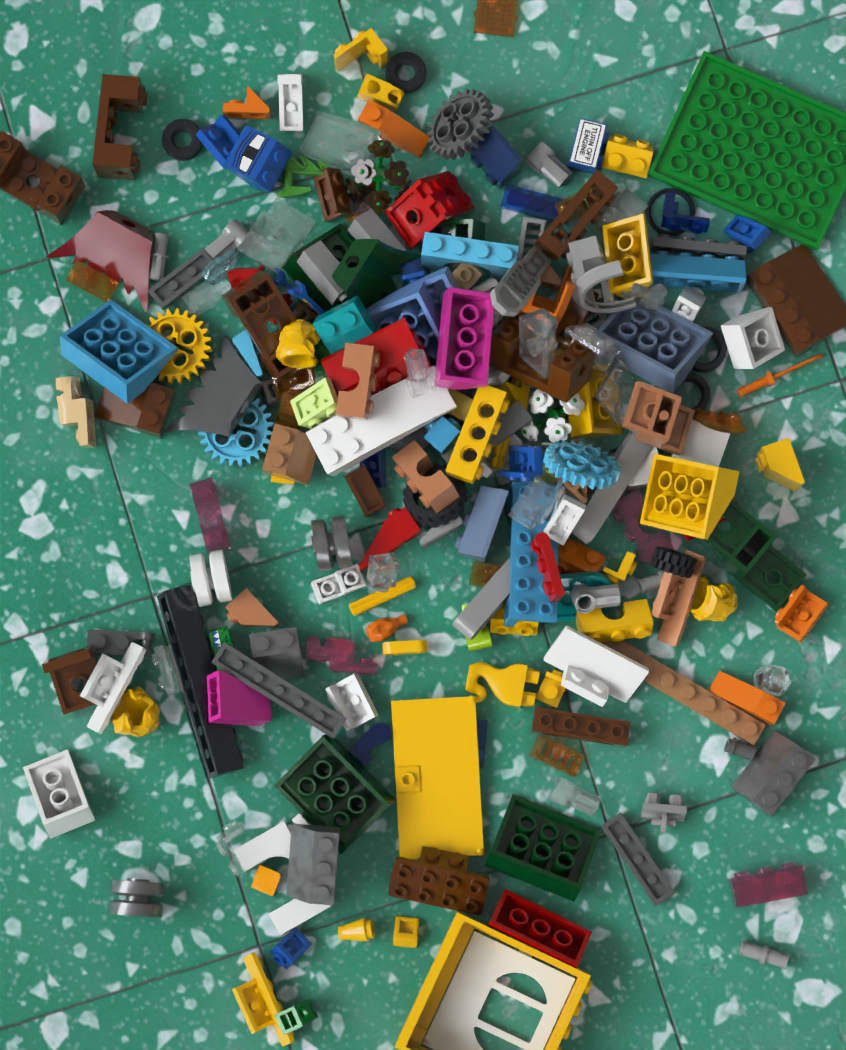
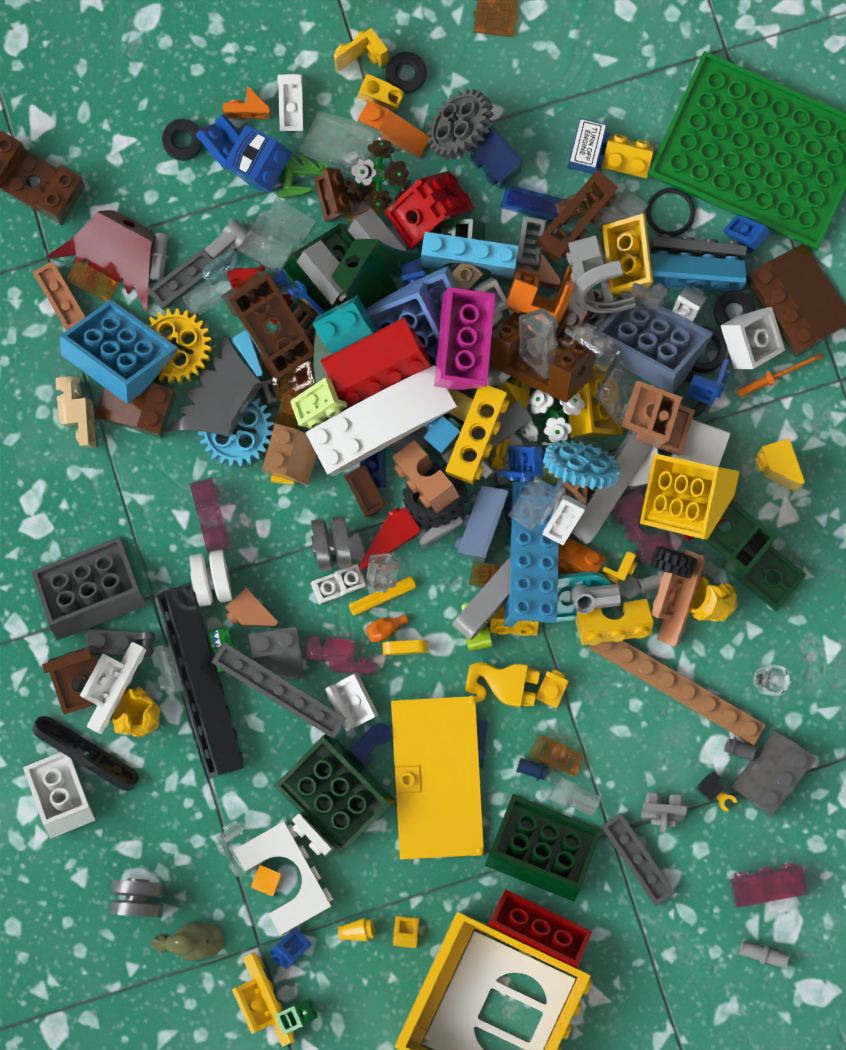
(59, 295): none -> nougat plate
(74, 746): none -> black piece
(88, 588): none -> dark grey slope
(122, 95): reddish brown plate -> none
(192, 941): none -> olive piece
(235, 702): dark pink slope -> none
(297, 346): yellow helmet -> none
(313, 863): flat silver slope -> none
(358, 402): nougat arch -> none
(419, 377): clear piece -> none
(440, 881): reddish brown bracket -> none
(519, 283): light grey piece -> none
(532, 769): none -> dark blue pin
(543, 160): light grey piece -> none
(547, 565): red plate -> none
(580, 727): reddish brown brick -> none
(594, 668): white bracket -> none
(675, 221): clear blue bracket -> none
(707, 390): none -> blue bracket
(712, 789): none -> black piece
(722, 422): clear orange slope -> none
(731, 297): none -> black tyre
(747, 698): orange slope -> none
(800, 613): orange bracket -> none

